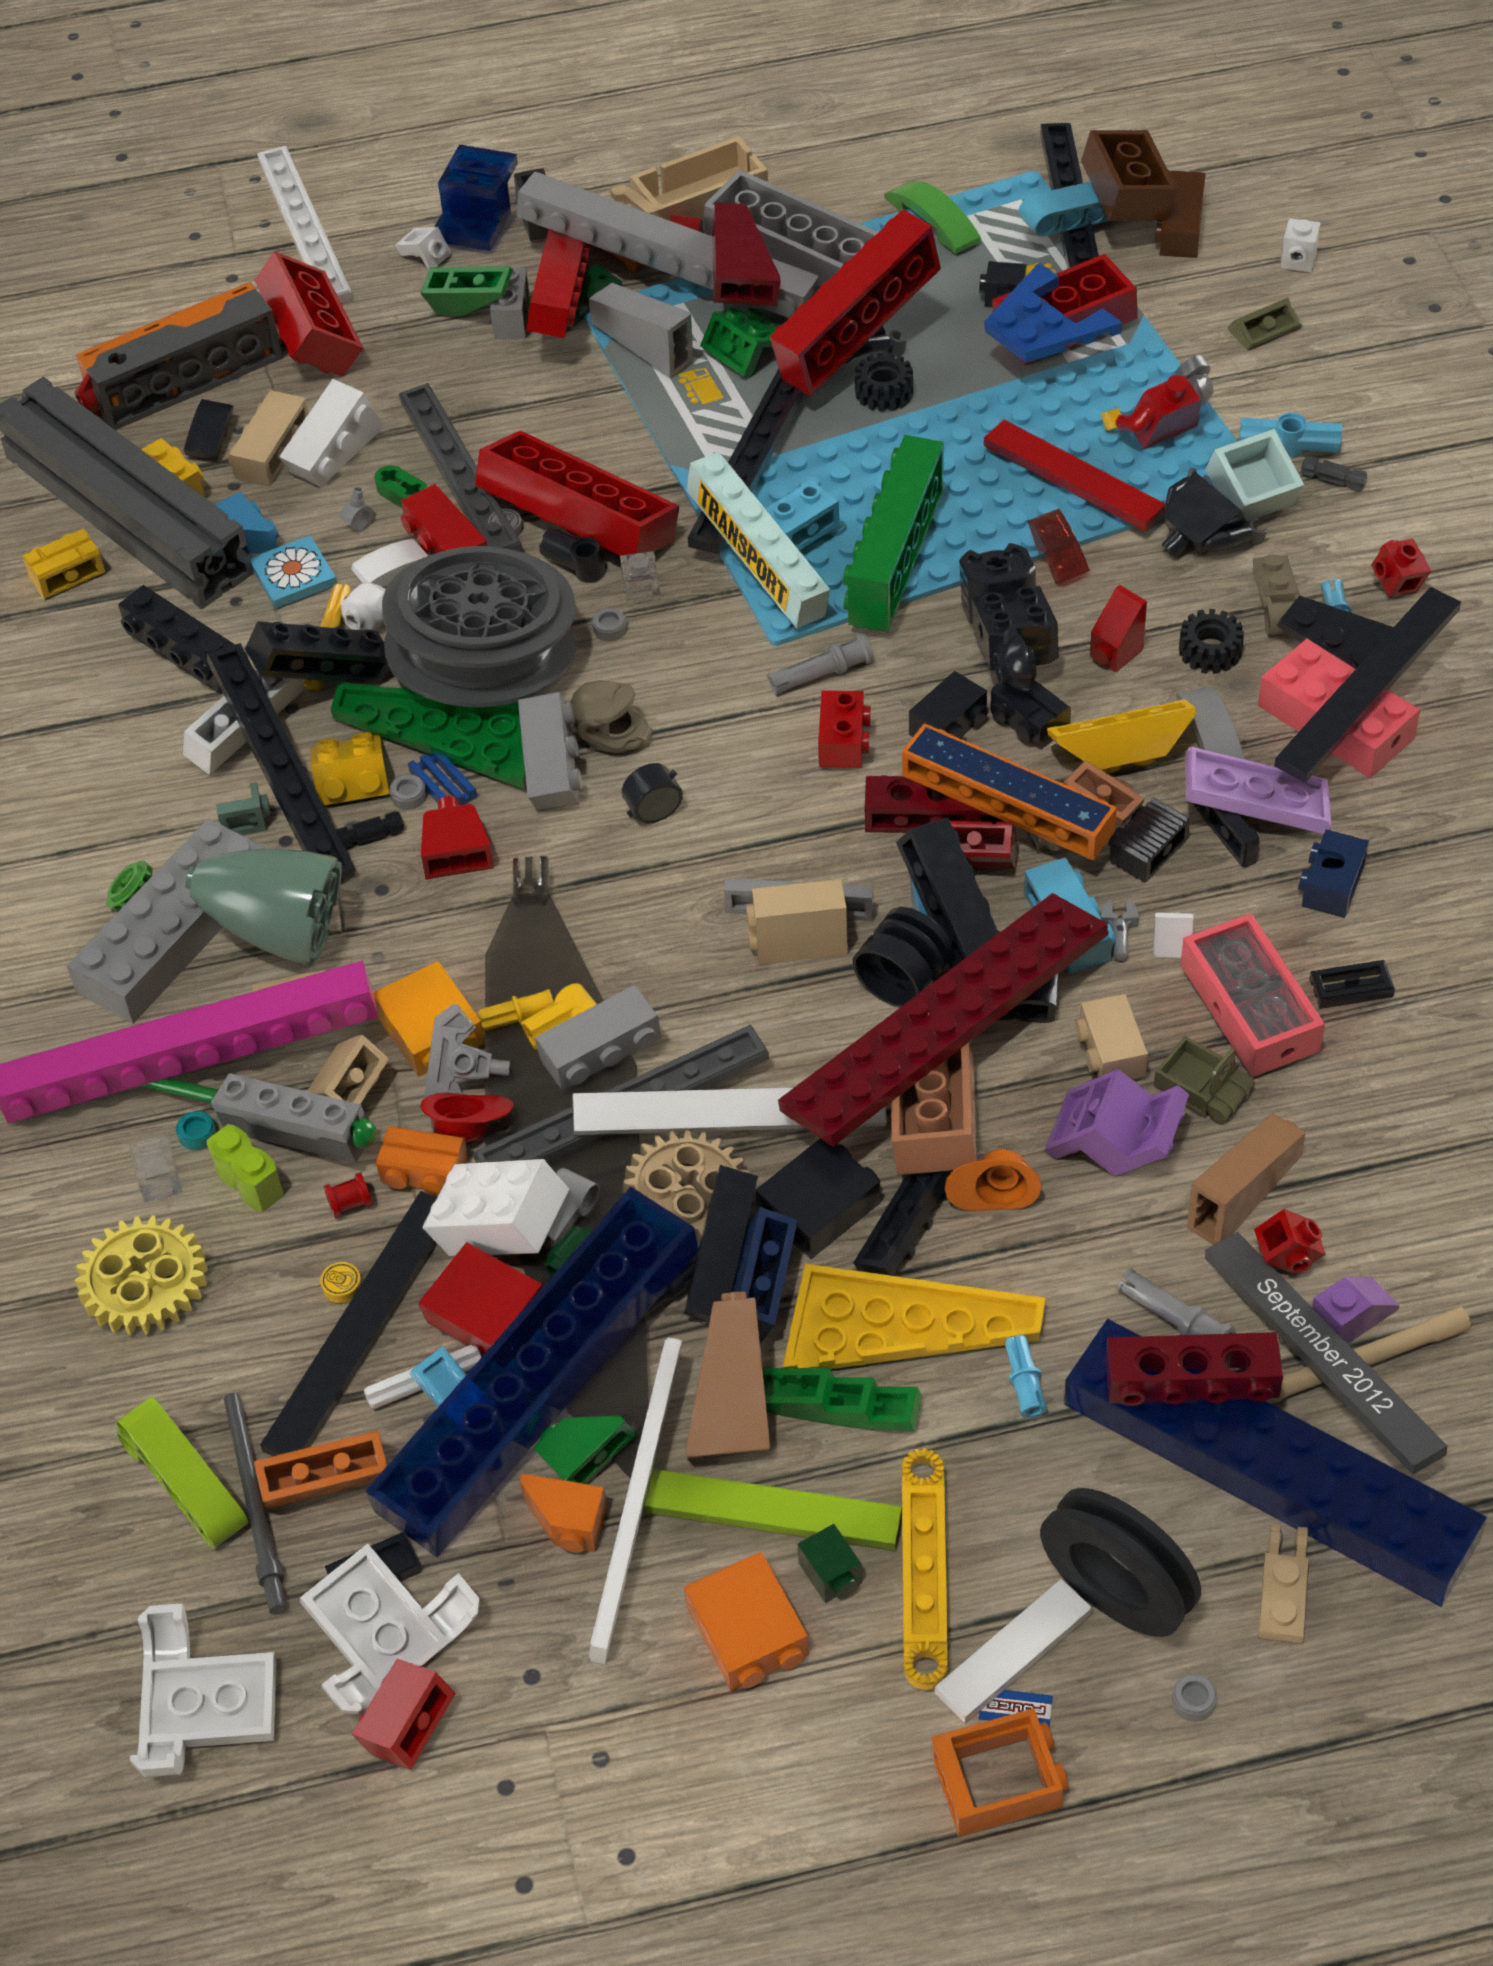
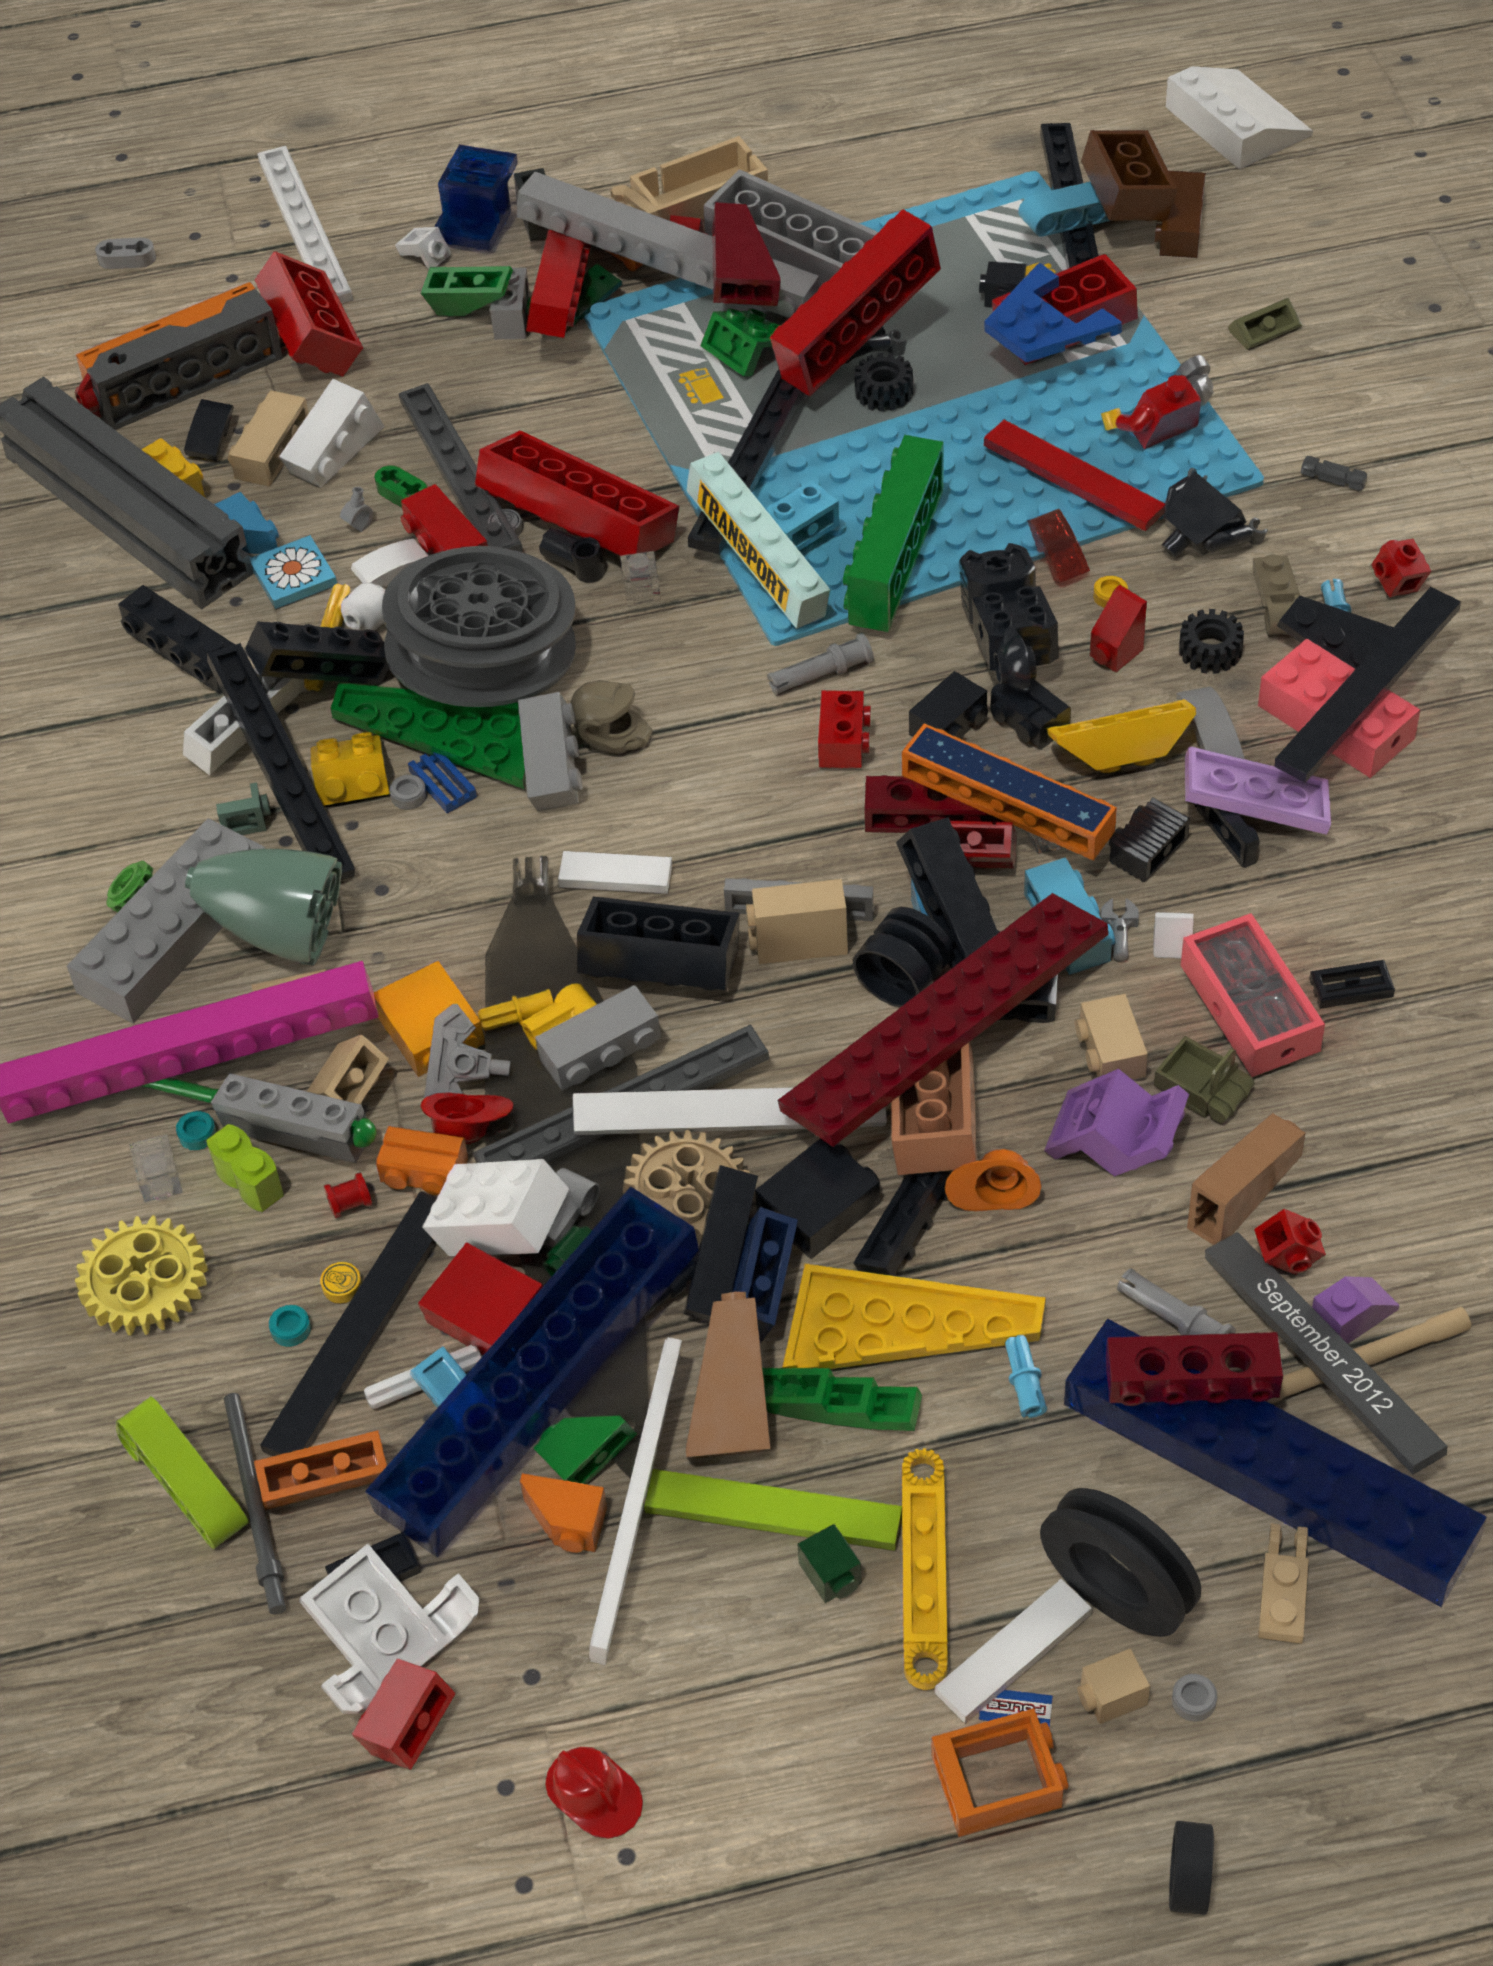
(63, 563): yellow brick -> none
(125, 253): none -> light grey beam
(197, 1698): white piece -> none
(289, 1325): none -> teal tile
(371, 829): black axle -> none
(454, 840): red torso -> none
(594, 1792): none -> red piece
(609, 624): light grey tile -> none
(615, 872): none -> white tile
(645, 326): light grey slope -> none
(652, 793): black piece -> none
(658, 943): none -> black brick
(747, 1622): orange brick -> none
(939, 210): bright green slope -> none
(1104, 588): none -> yellow tile
(1106, 787): nougat slope -> none
(1113, 1686): none -> tan brick
(1191, 1867): none -> black tyre
(1232, 114): none -> white slope
(1255, 475): light aqua piece -> none
(1296, 433): medium azure piece -> none
(1300, 245): white brick -> none
(1333, 873): dark blue brick -> none

